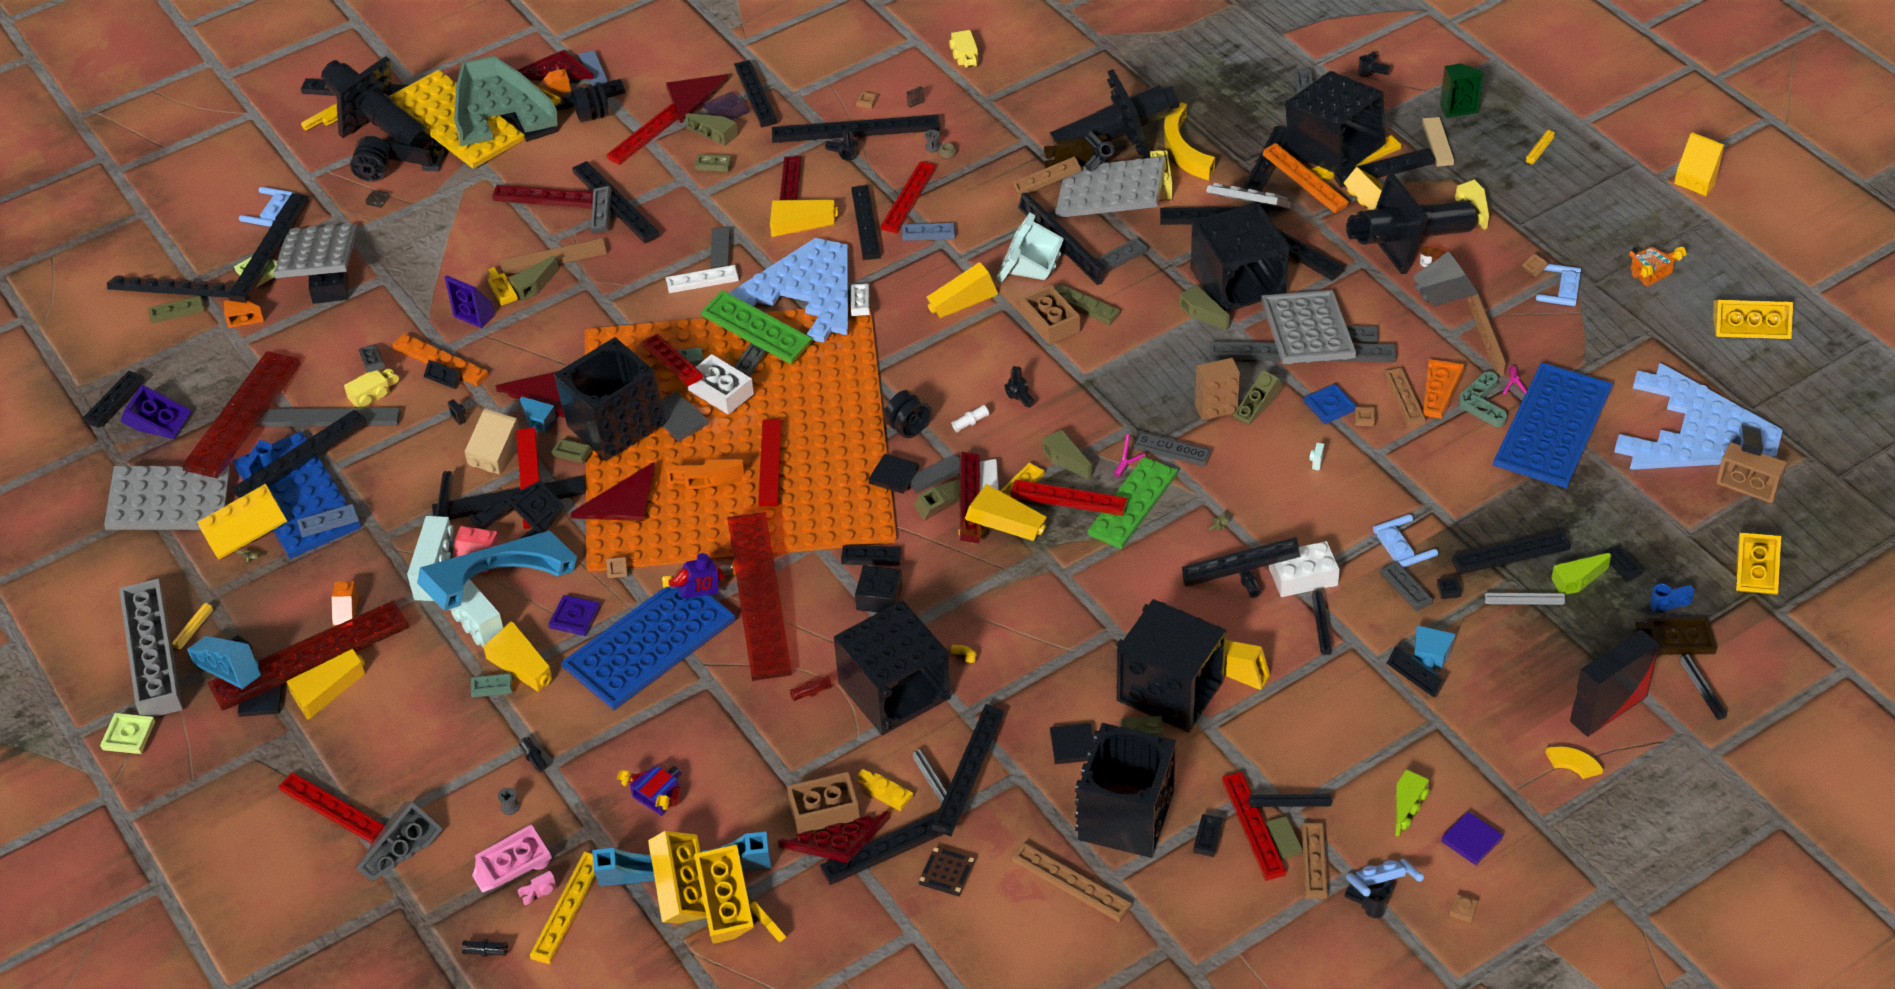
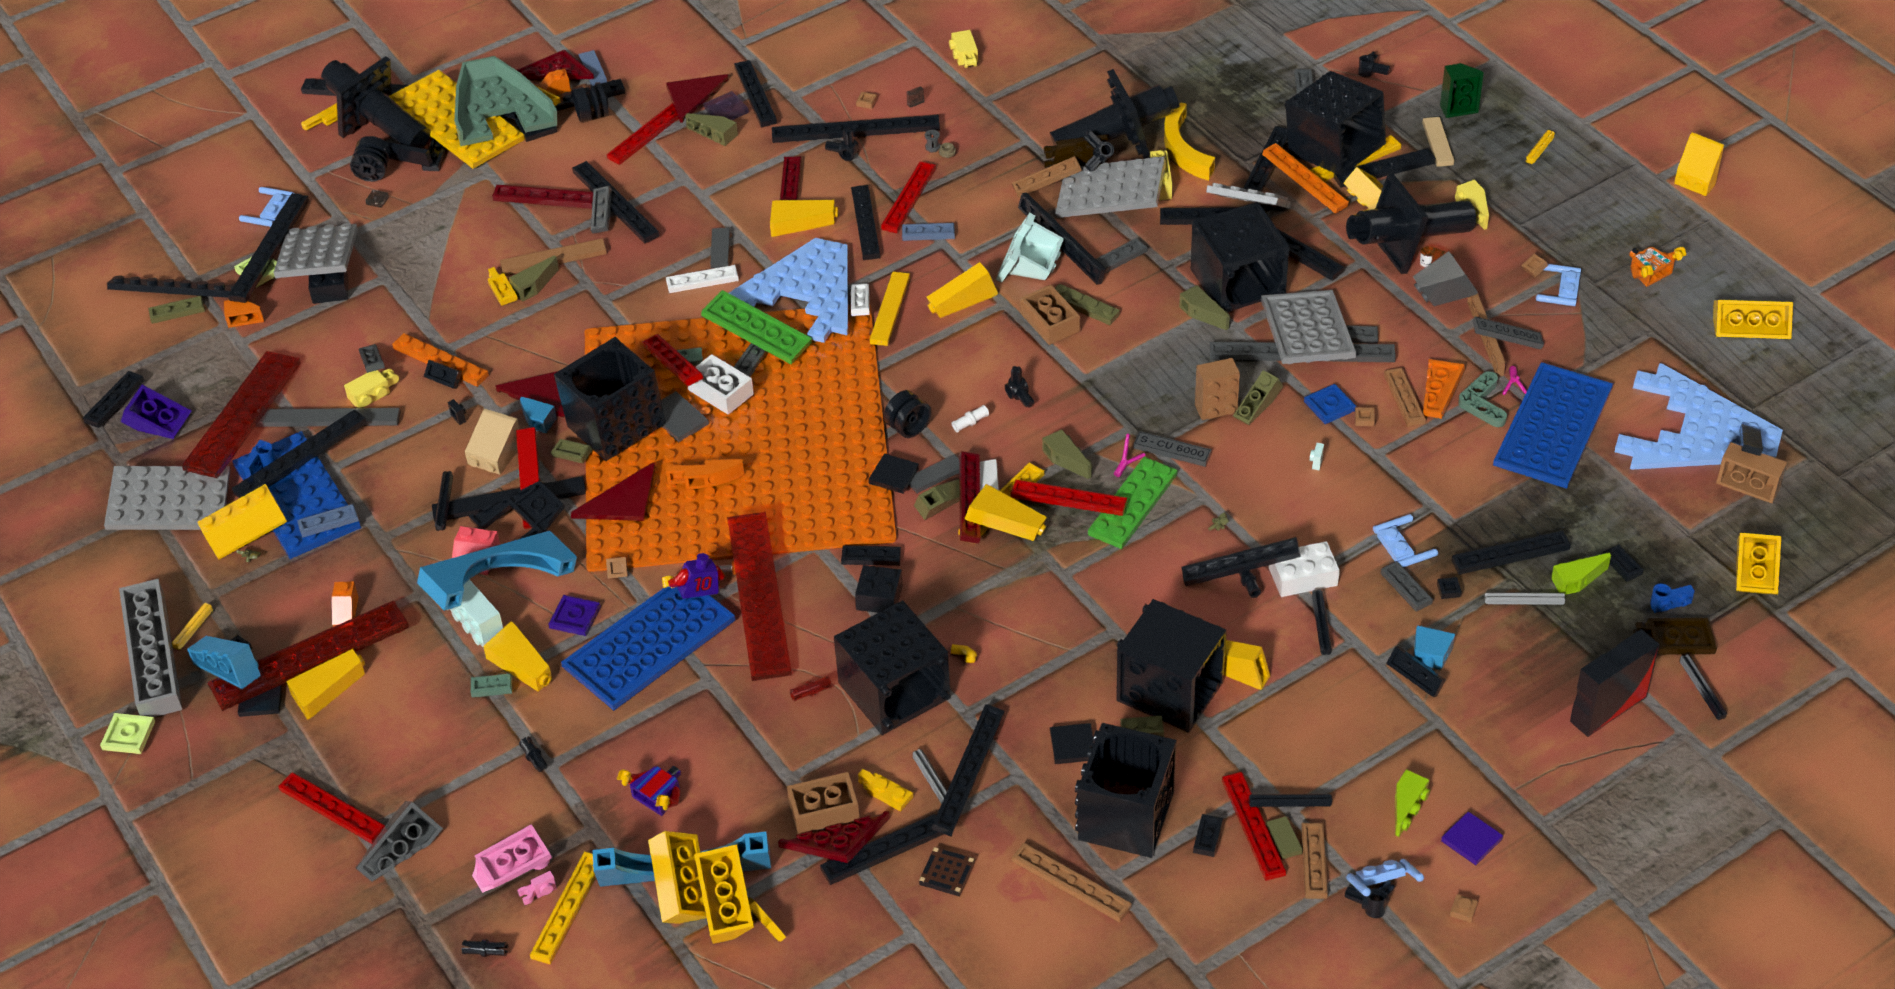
(433, 546): light aqua brick -> none
(469, 303): dark purple slope -> none
(508, 799): dark grey bush -> none
(712, 162): olive plate -> none
(770, 462): red tile -> none
(889, 308): none -> yellow tile
(1507, 332): none -> dark grey tile
(1574, 760): yellow tile -> none

